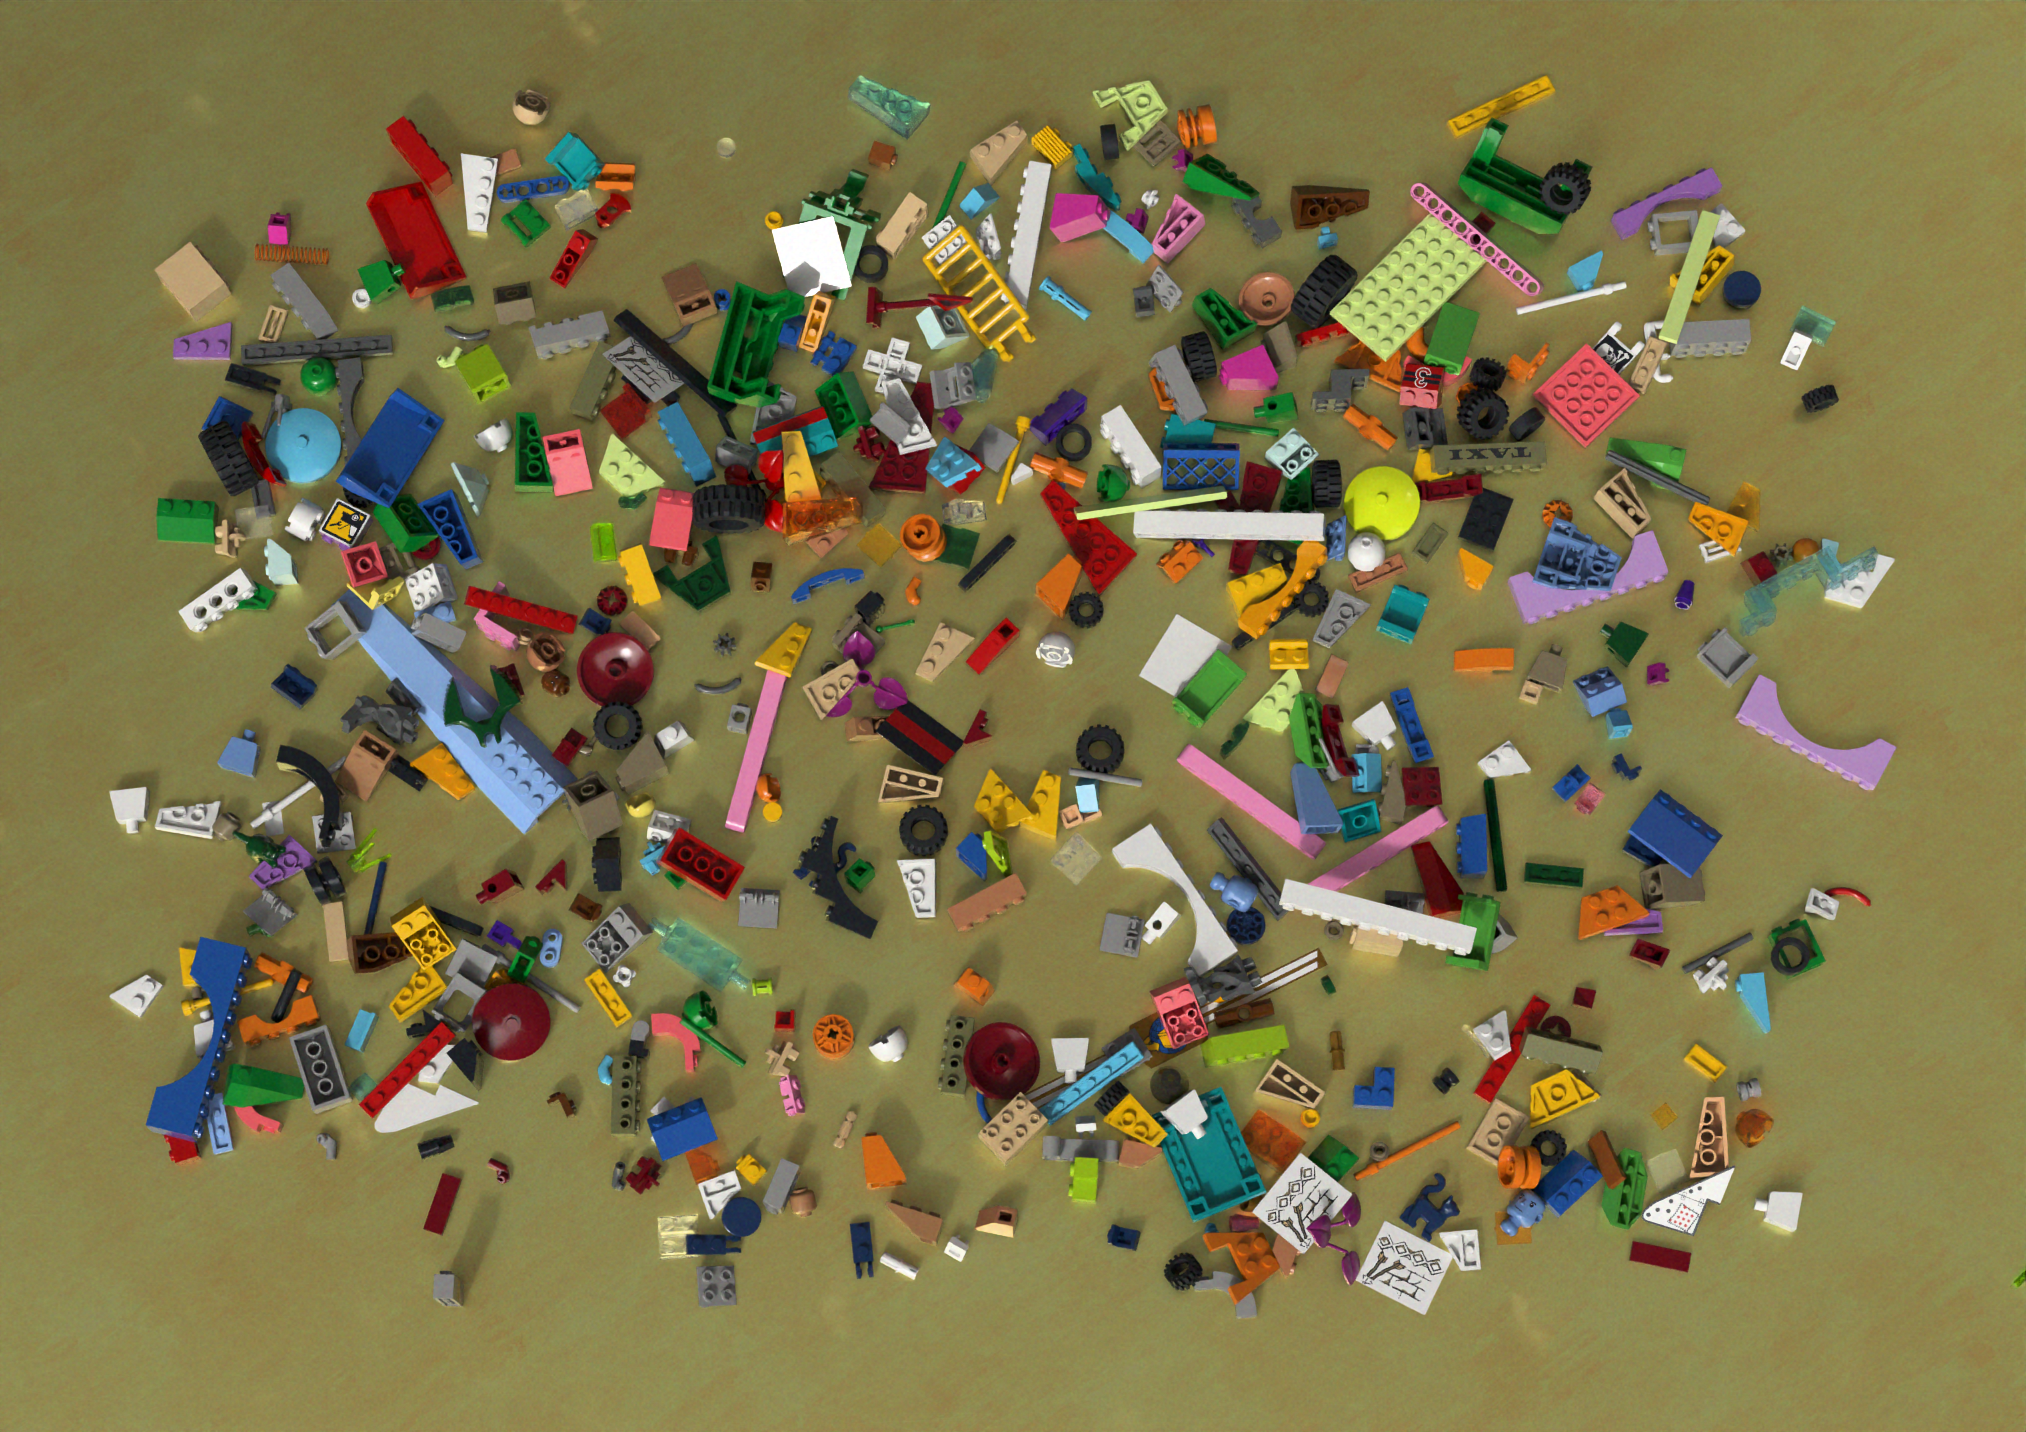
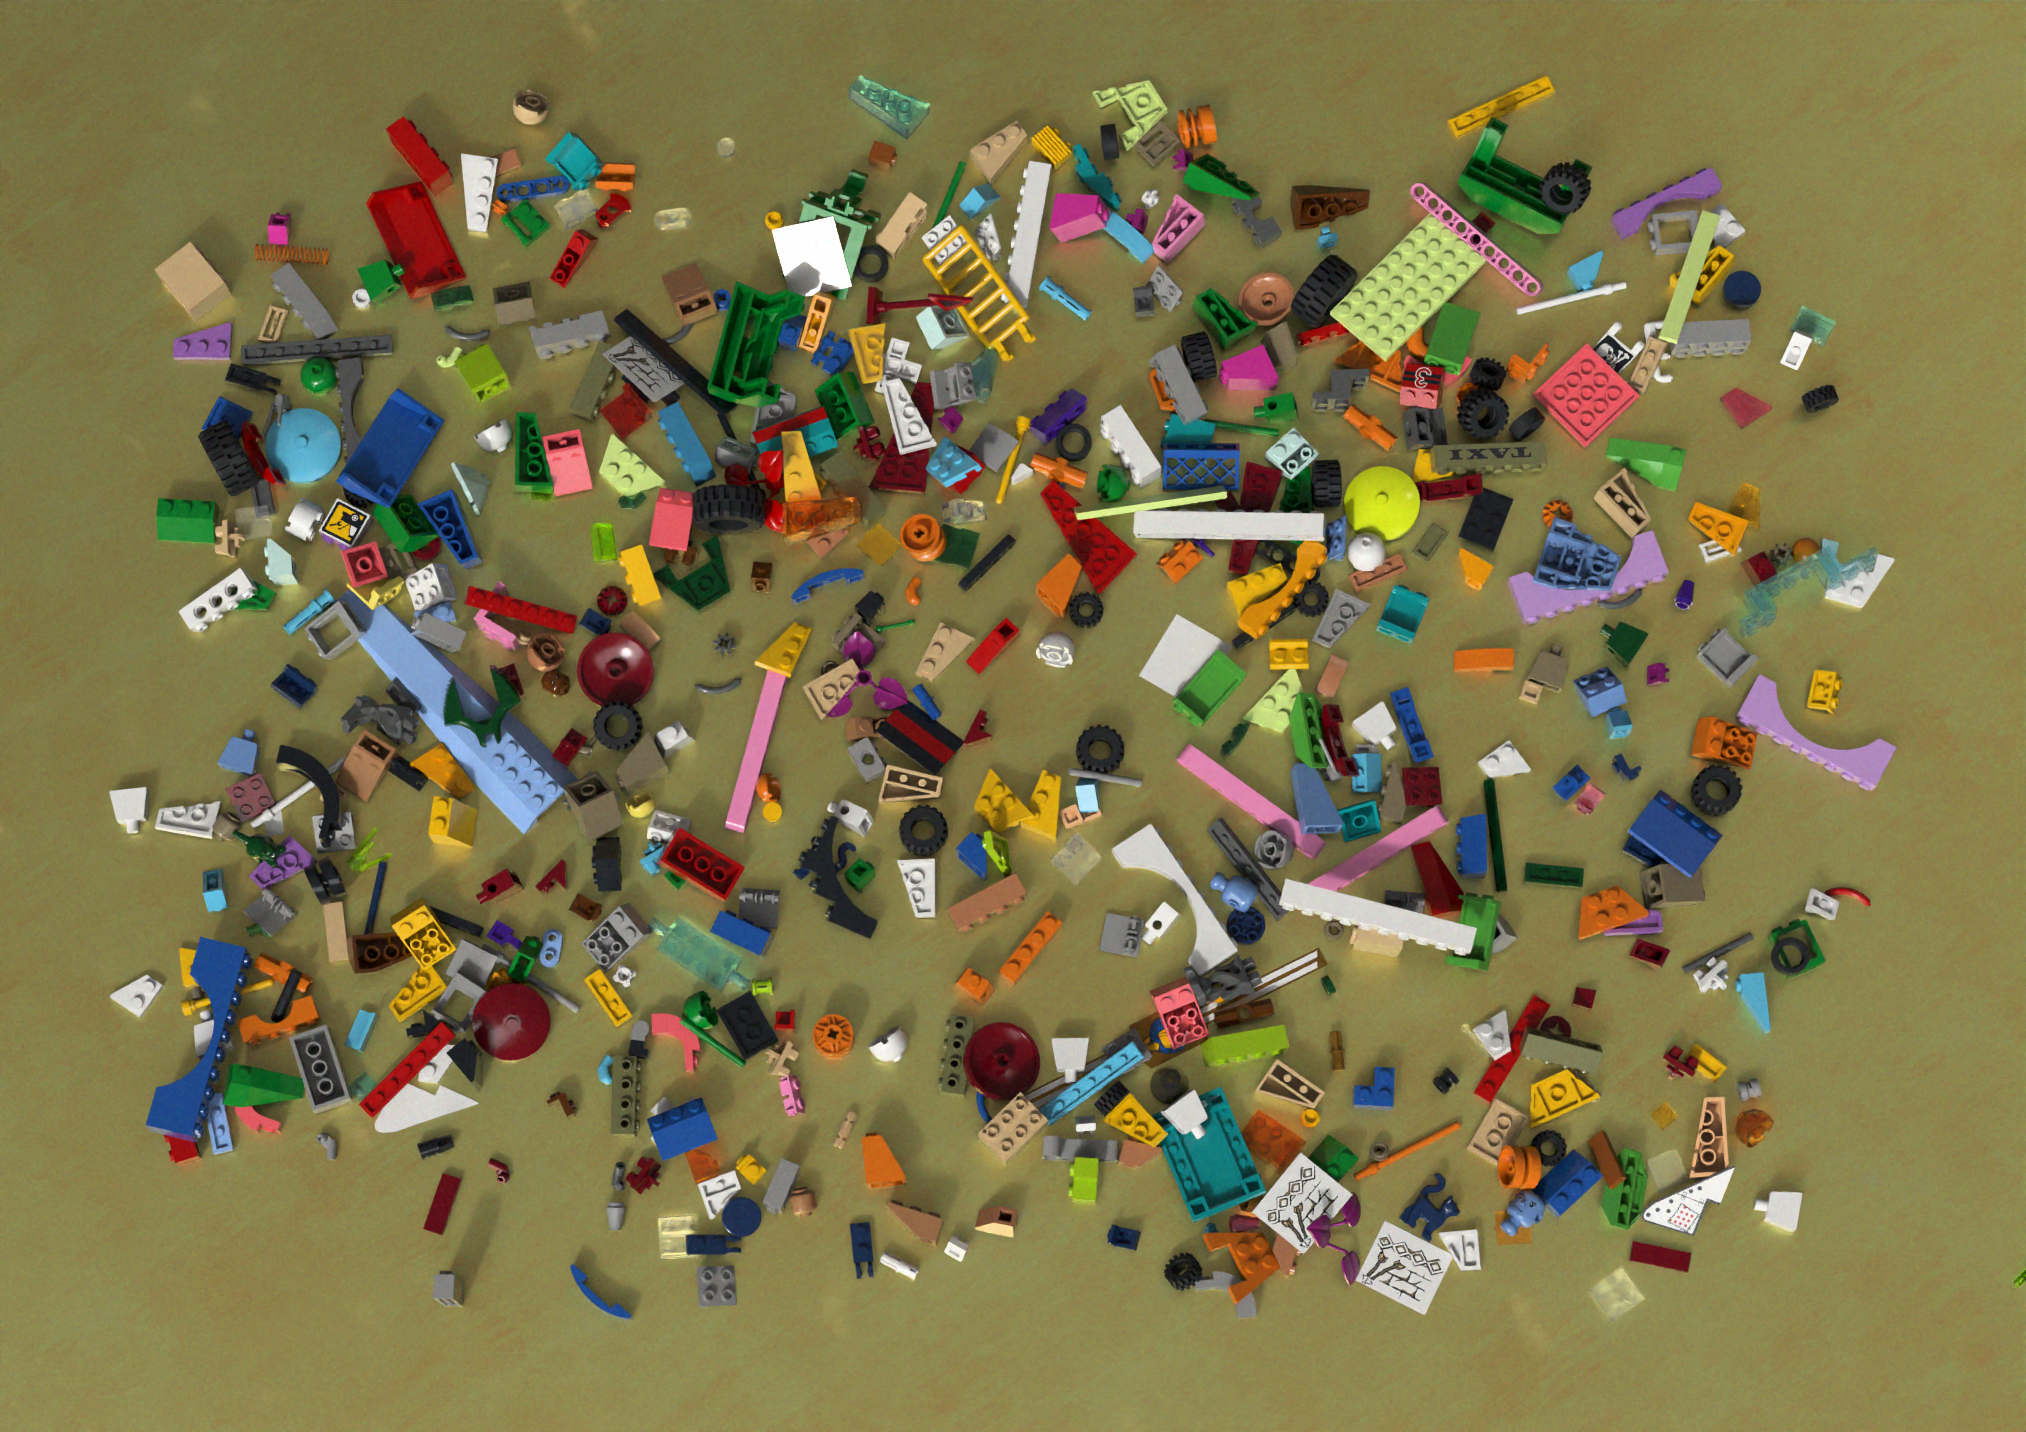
(215, 890): none -> medium azure slope
(250, 797): none -> dark red hinge
(317, 606): none -> medium azure pin
(452, 822): none -> yellow slope
(499, 207): none -> orange plate
(541, 496): none -> clear neon green piece
(615, 1215): none -> light grey cone
(616, 1310): none -> blue slope
(673, 220): none -> clear plate
(739, 726): light grey brick -> none
(742, 933): none -> blue wedge
(747, 1025): none -> black plate
(852, 816): none -> white torso
(868, 351): none -> yellow wing
(868, 771): none -> light grey brick
(891, 424): light grey panel -> none
(927, 701): none -> blue axle
(1031, 946): none -> orange arch
(1274, 849): none -> light grey cylinder
(1617, 1294): none -> clear slope
(1620, 604): none -> dark grey piece
(1657, 478): dark grey axle -> none
(1673, 1057): none -> dark red hips
(1712, 805): none -> black tyre
(1724, 743): none -> orange slope
(1744, 407): none -> clear pink wing
(1825, 691): none -> yellow bracket

